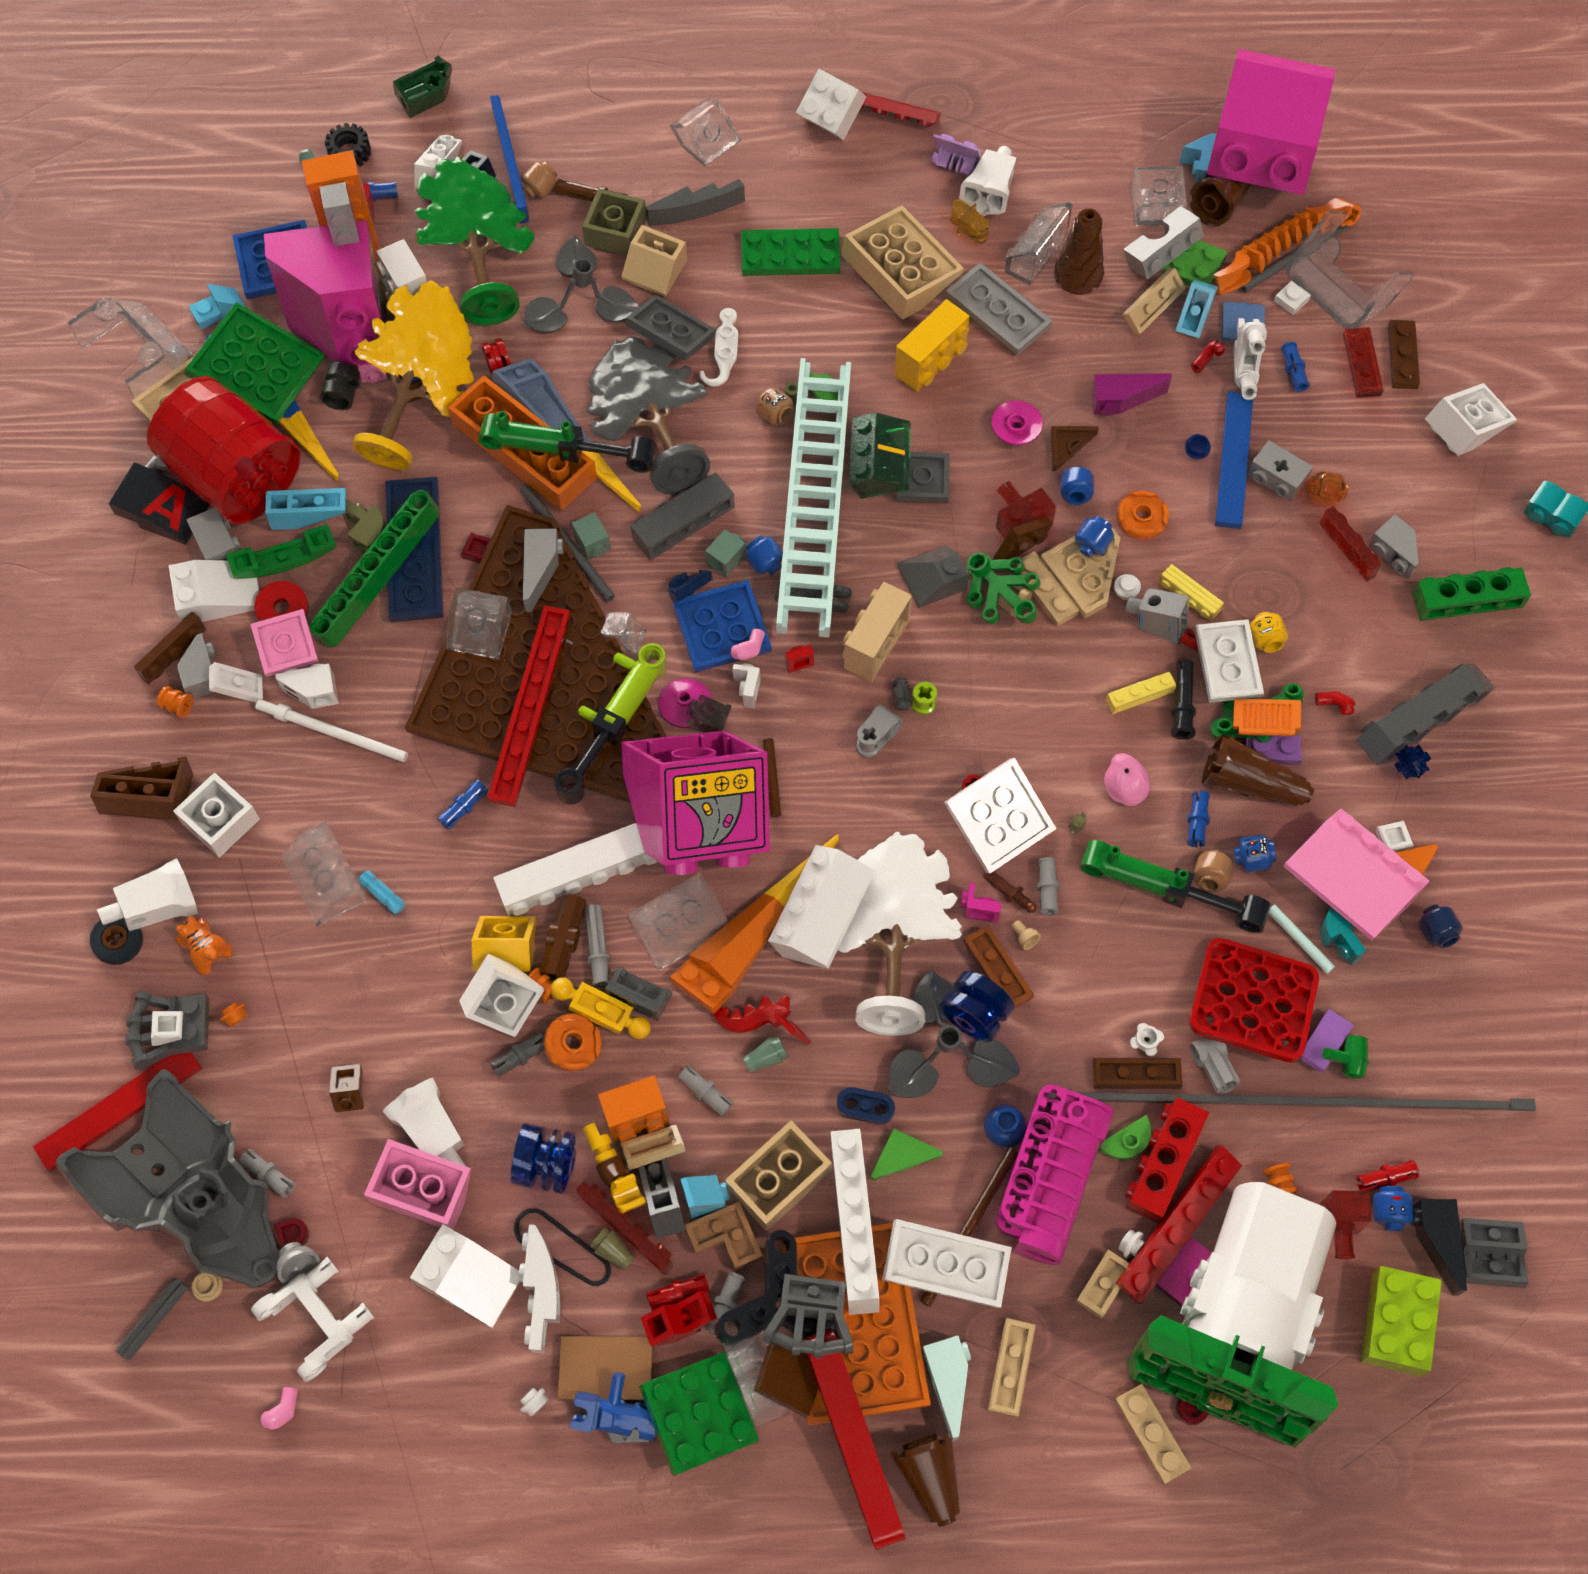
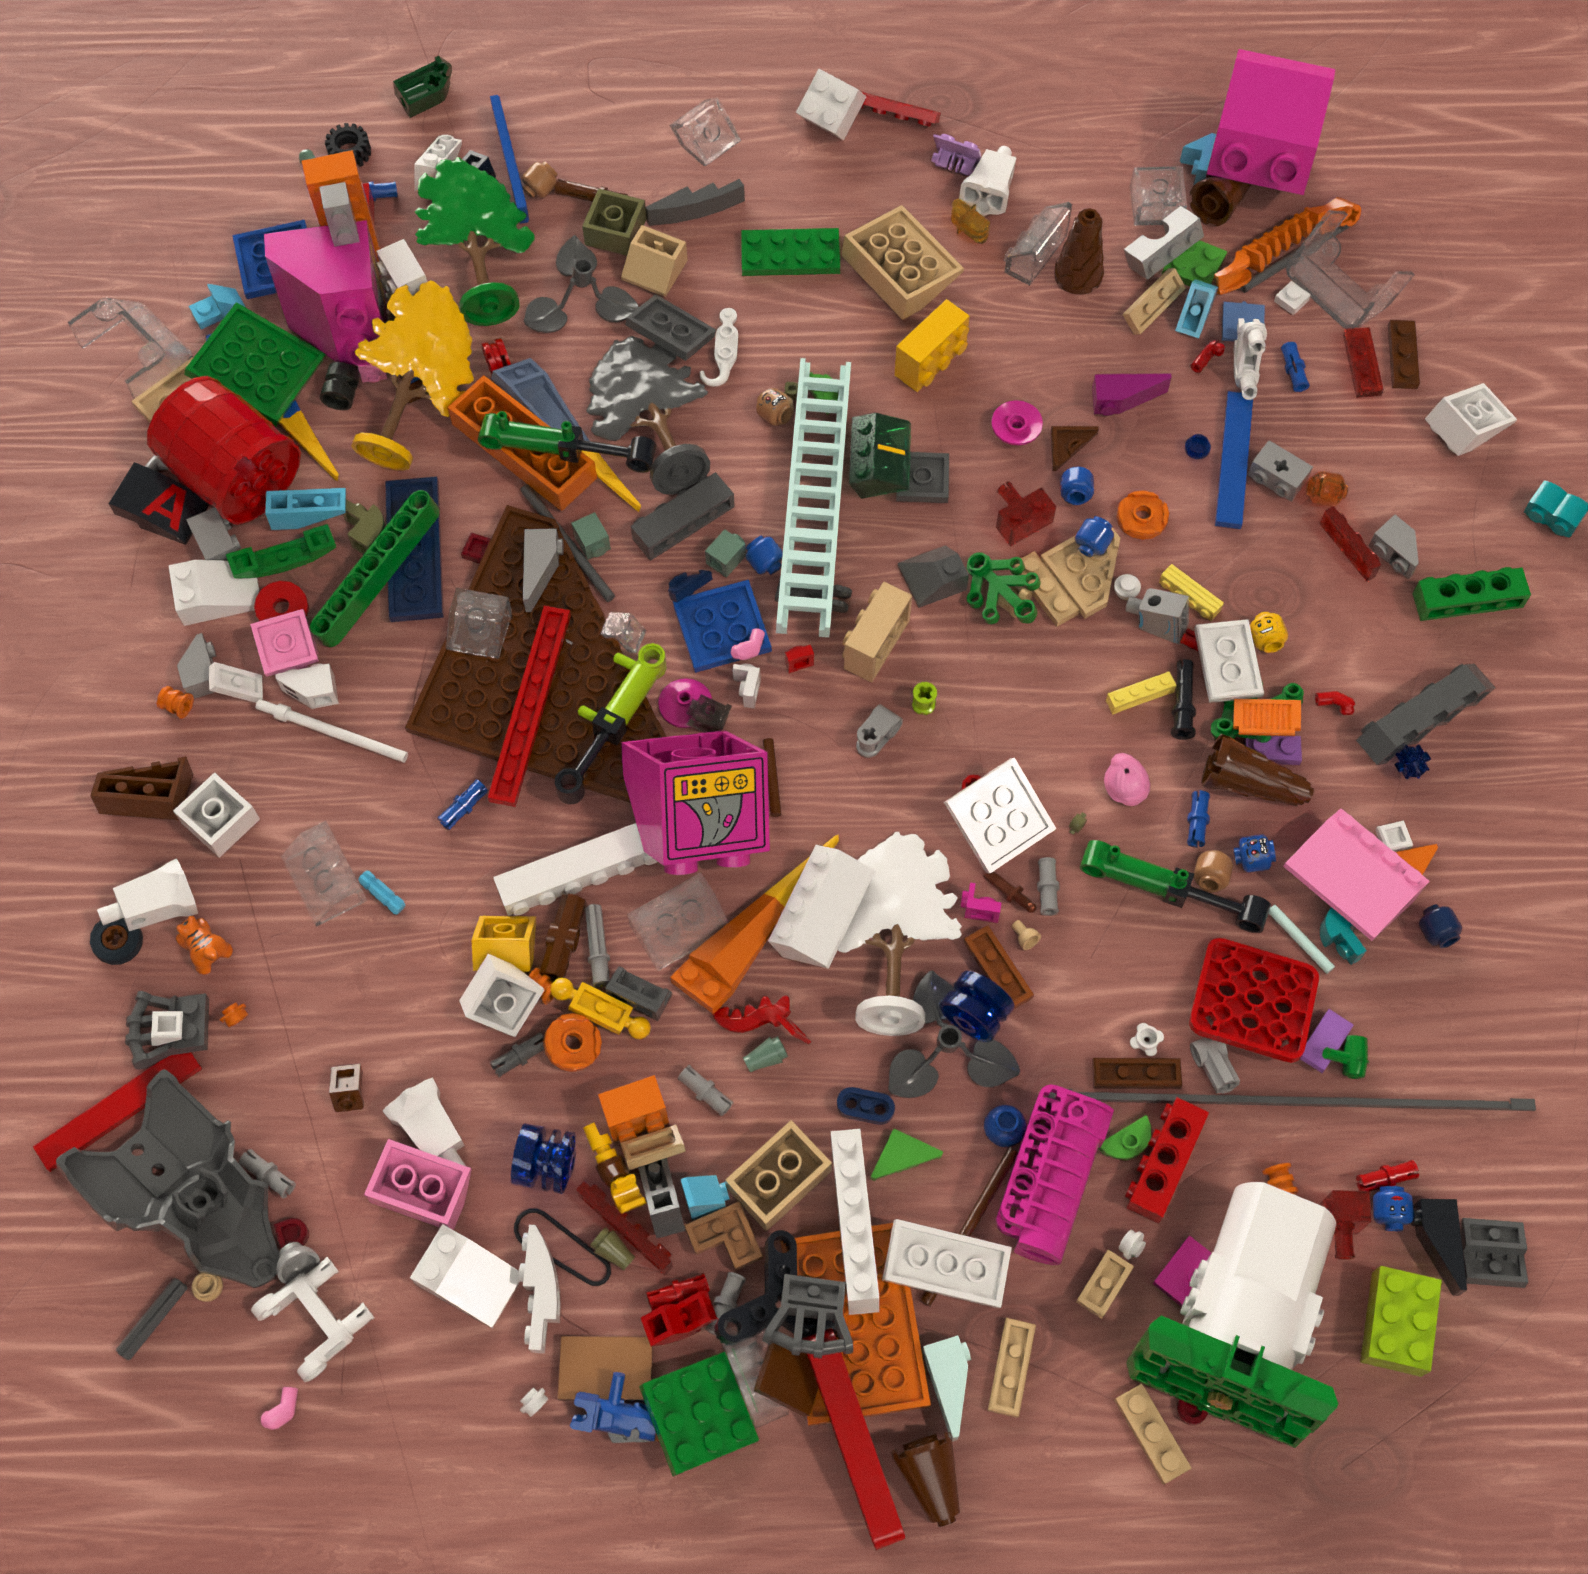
(169, 648): reddish brown plate -> none
(902, 693): dark grey piece -> none
(999, 308): light grey plate -> none
(1024, 538): reddish brown wing -> none
(1178, 1224): red plate -> none

